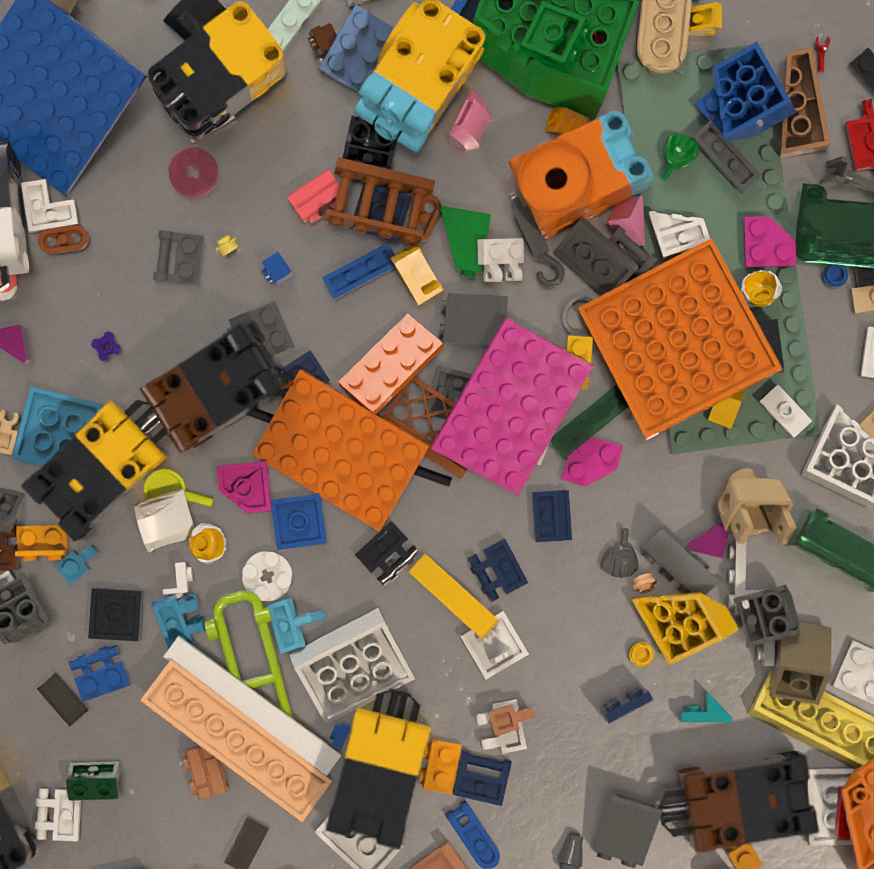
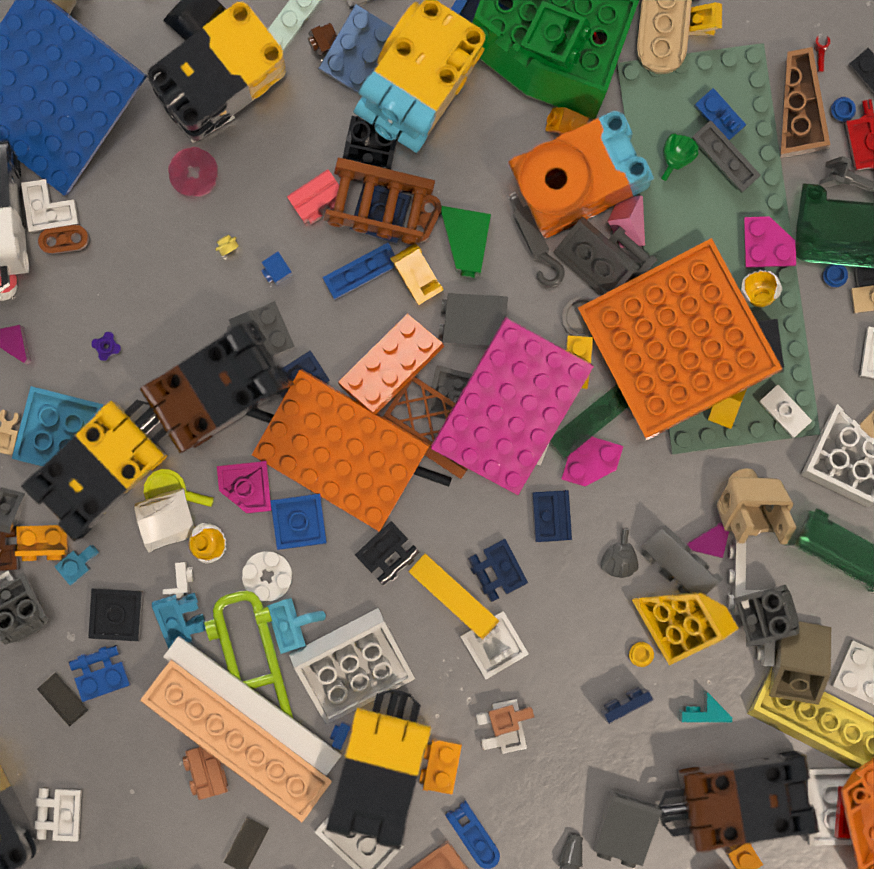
(93, 780): dark green bracket -> none
(186, 261): dark grey plate -> none
(470, 123): bright pink slope -> none
(479, 786): dark blue plate -> none
(501, 251): white plate -> none
(644, 583): light nougat plate -> none
(677, 233): white wing -> none
(749, 94): blue wedge -> none
(843, 109): none -> blue plate

